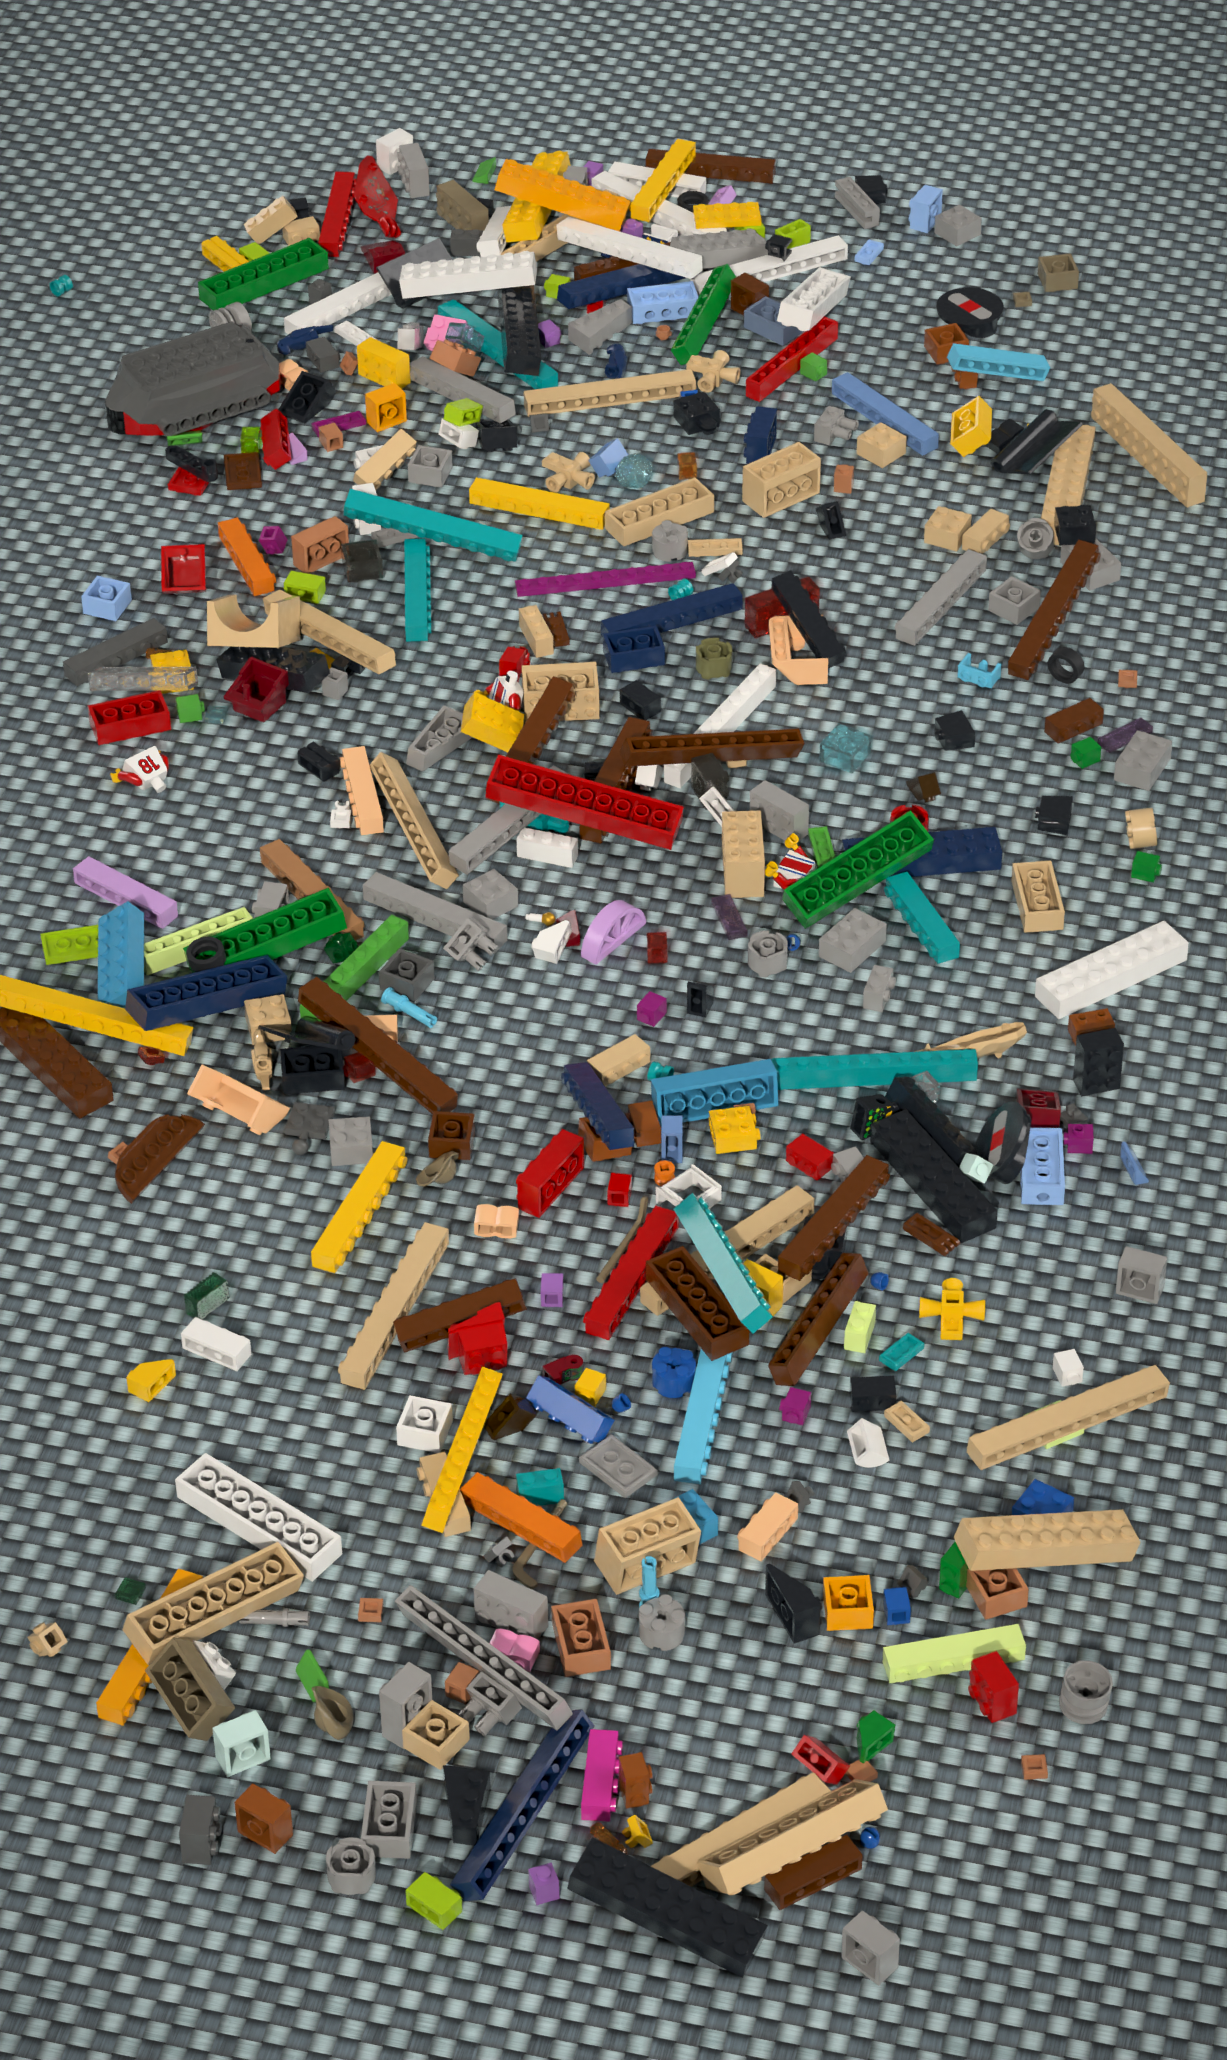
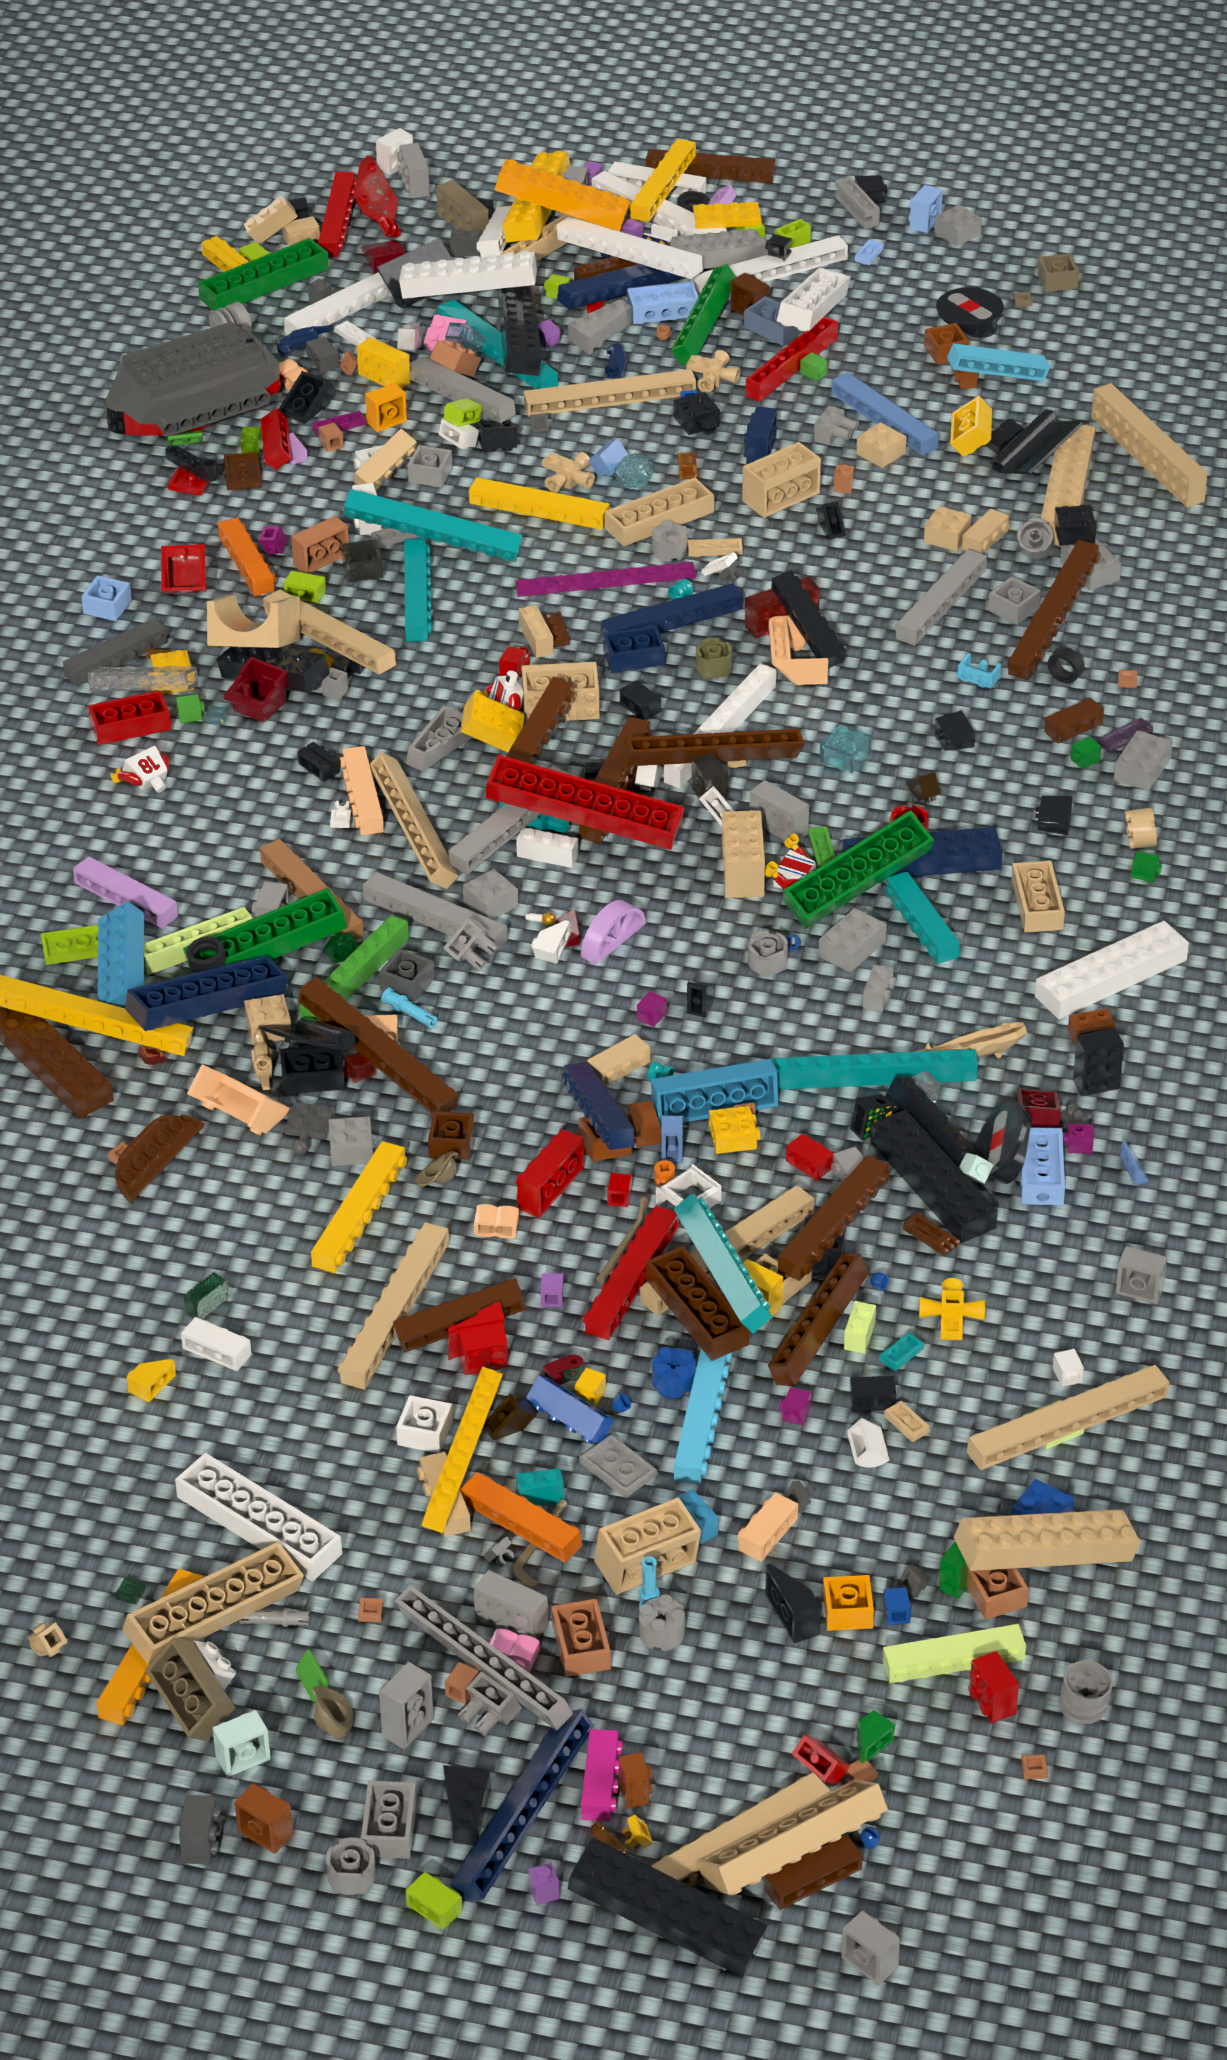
(62, 284): teal wheel -> none
(435, 1734): tan brick -> none
(485, 171): bright green slope -> none
(657, 947): clear red brick -> none
(729, 917): clear purple tile -> none

